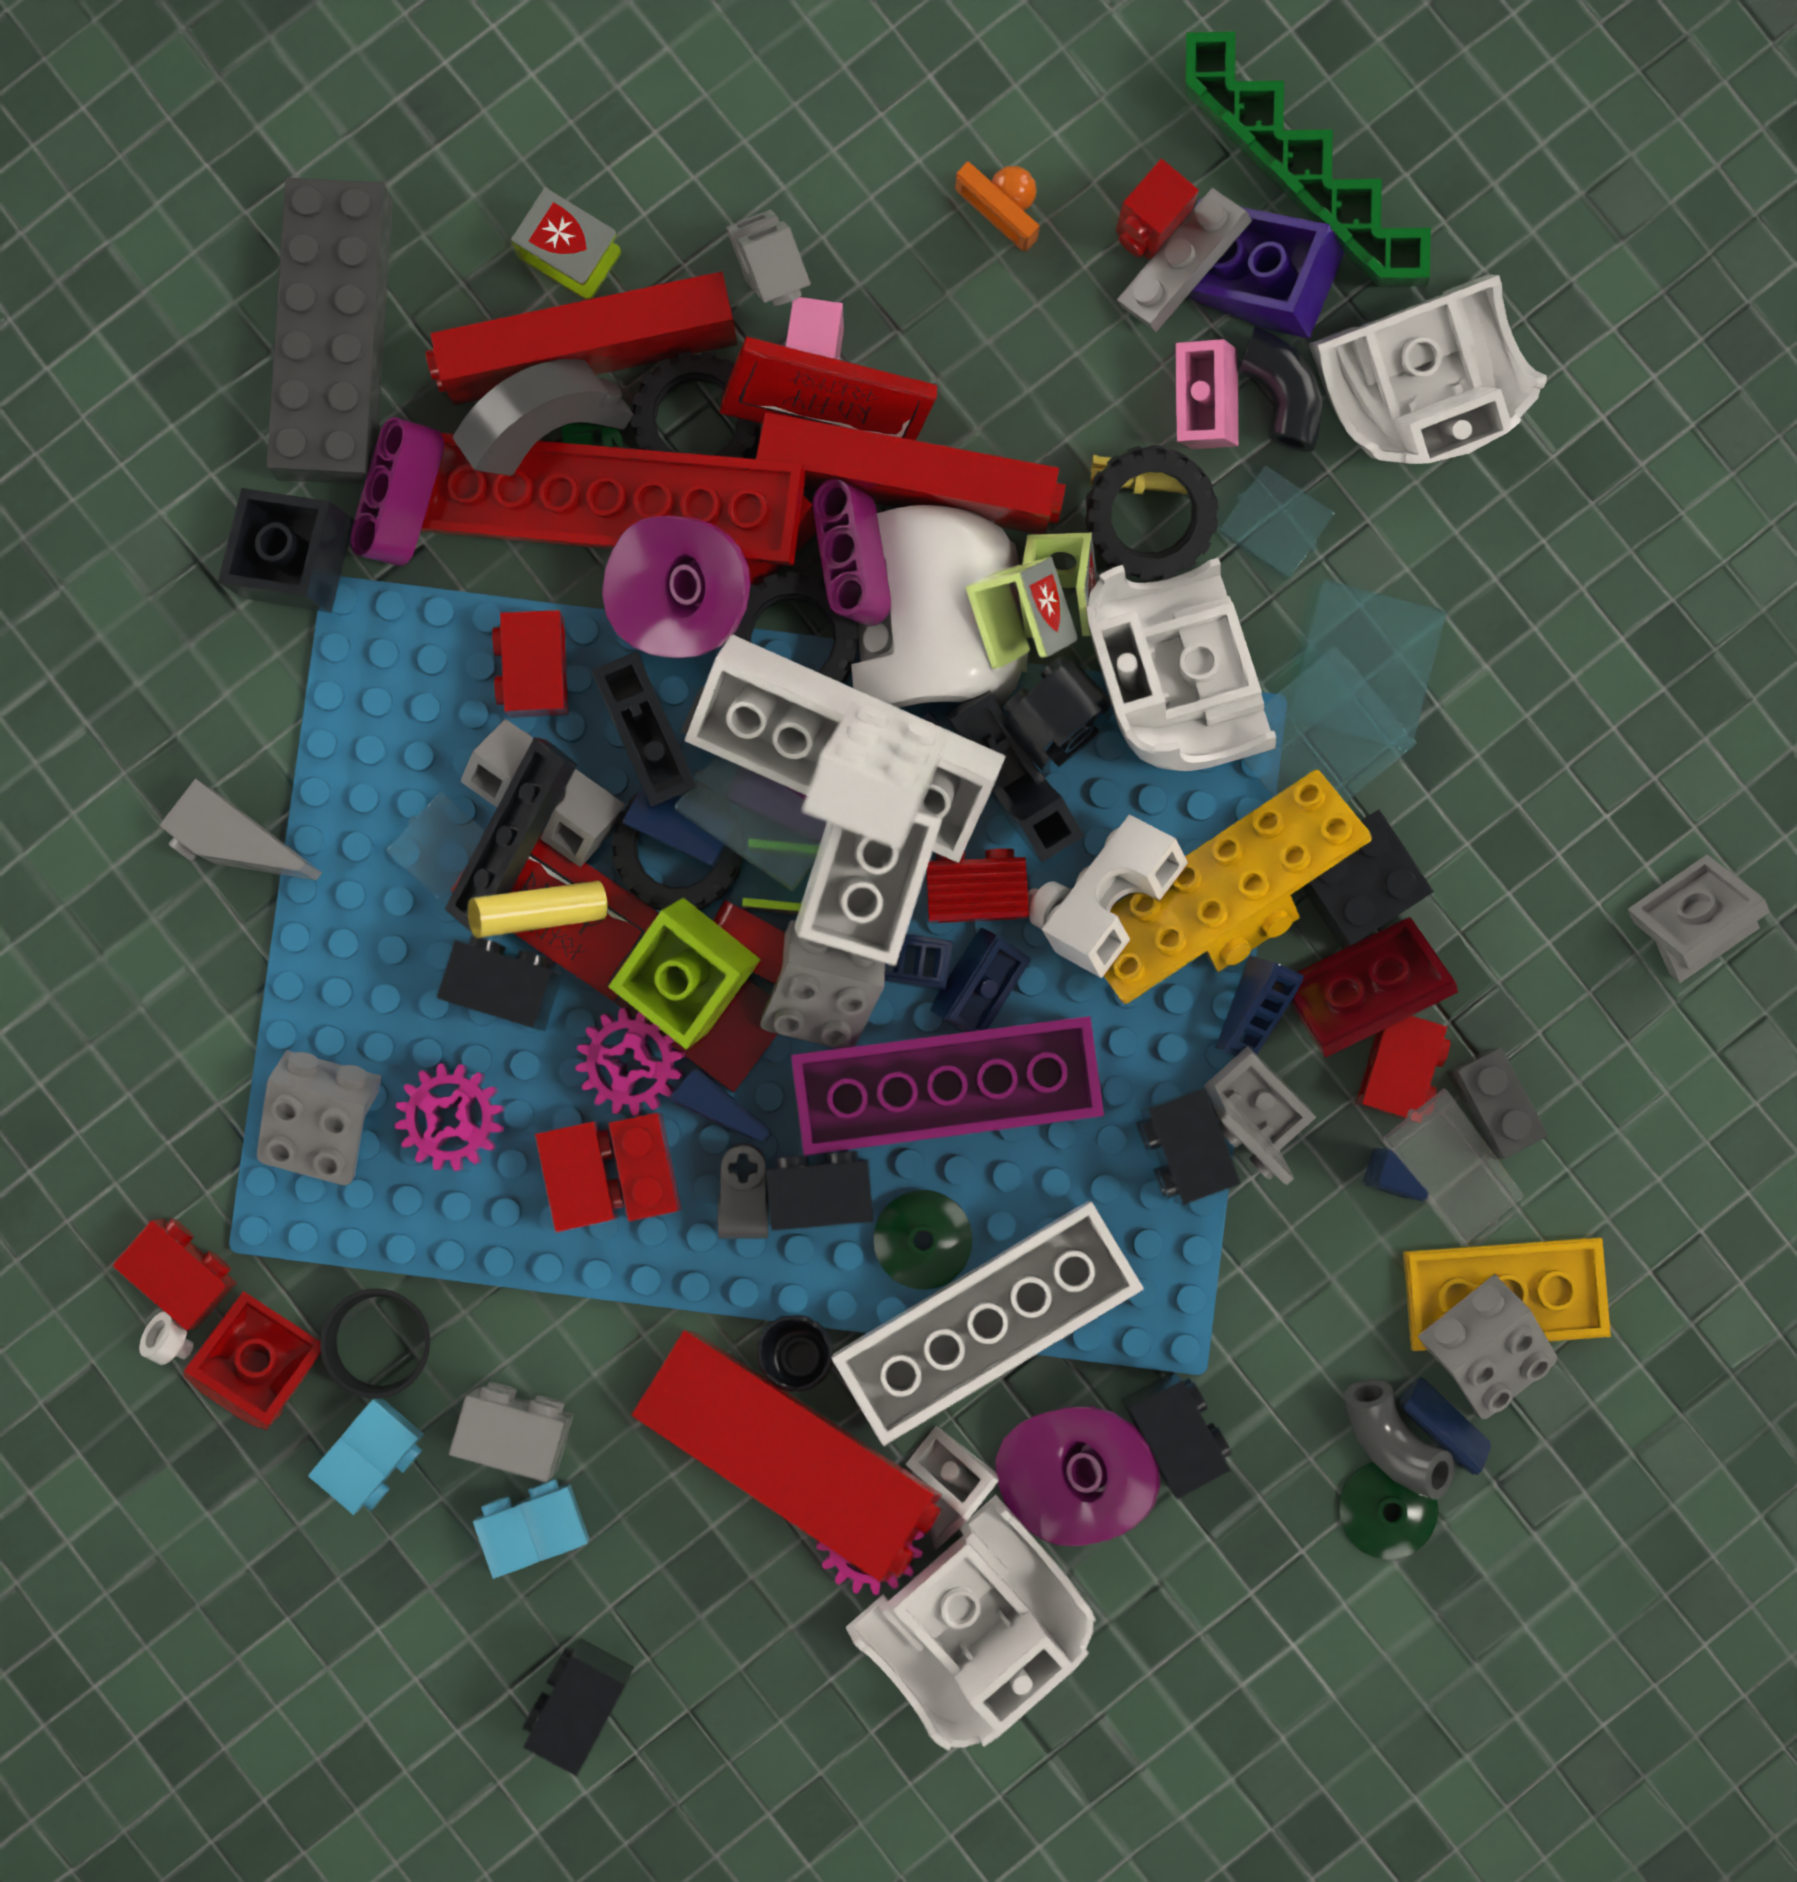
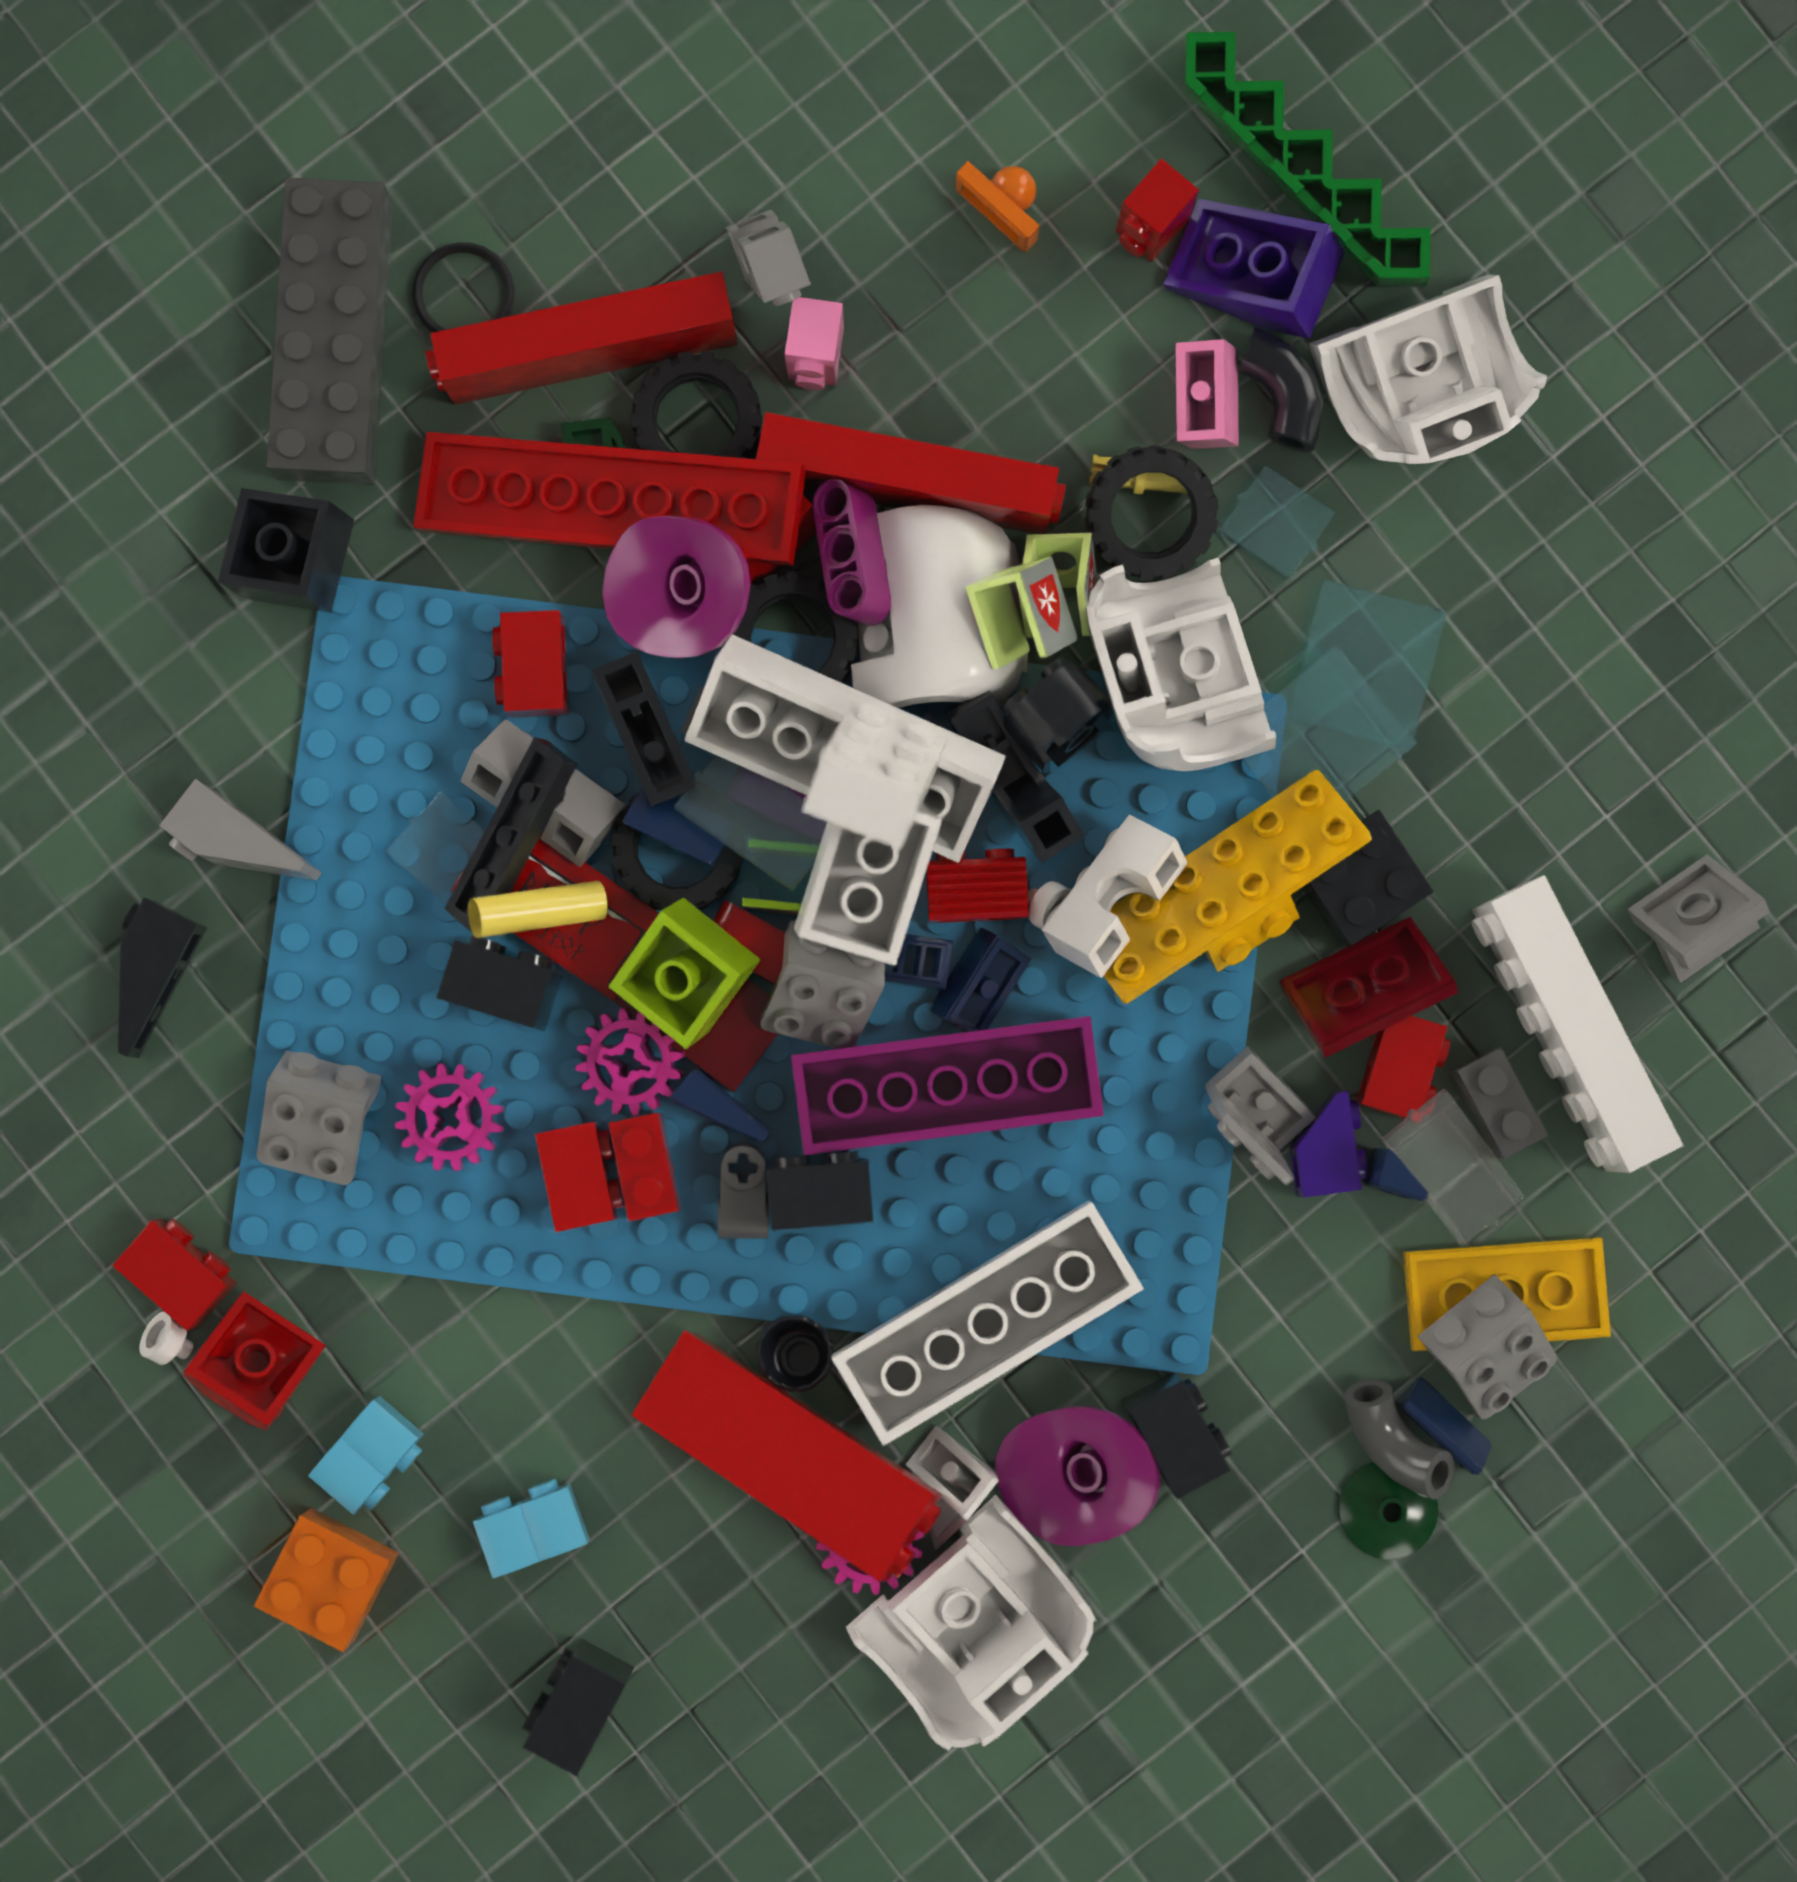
(151, 964): none -> black slope
(326, 1579): none -> orange brick
(333, 1362): black tyre -> none
(396, 492): magenta beam -> none
(462, 247): none -> black tyre
(512, 1431): light grey brick -> none
(532, 404): dark grey arch -> none
(566, 244): piece -> none
(824, 391): red tile -> none
(923, 1212): dark green dish -> none
(1184, 259): light grey plate -> none
(1187, 1147): black brick -> none
(1257, 1005): dark blue slope -> none
(1326, 1152): none -> dark purple slope
(1575, 1027): none -> white brick

